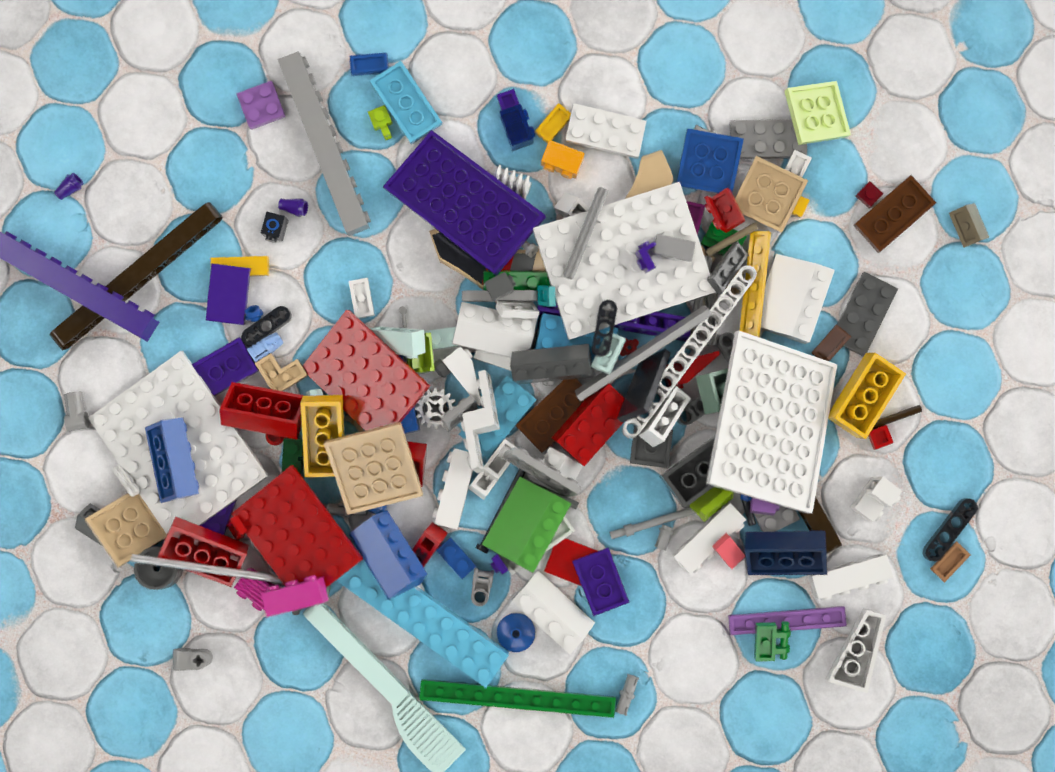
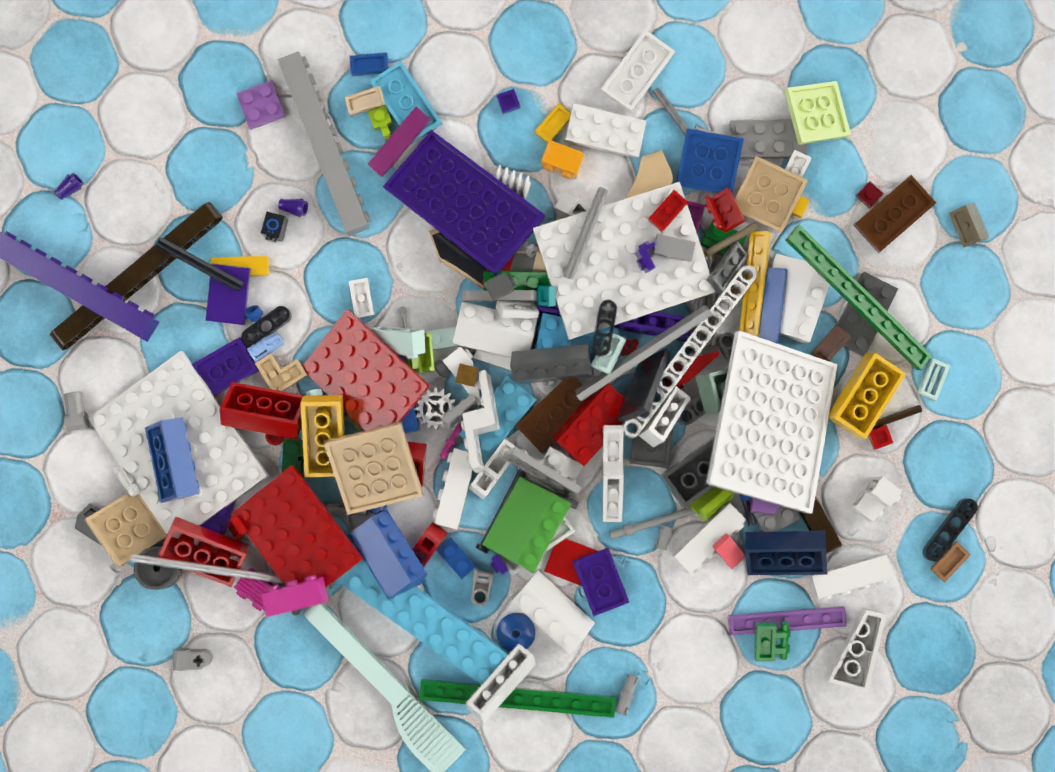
(199, 264): none -> black axle
(365, 101): none -> tan tile
(399, 141): none -> magenta tile
(450, 442): none -> dark pink piece
(466, 375): none -> pearl gold tile
(501, 683): none -> white brick
(516, 127): clear blue brick -> none
(612, 473): none -> white bracket
(637, 71): none -> white plate
(667, 211): none -> red plate
(671, 111): none -> flat silver bar
(773, 304): none -> tile
(858, 297): none -> plate
(939, 364): none -> light aqua tile

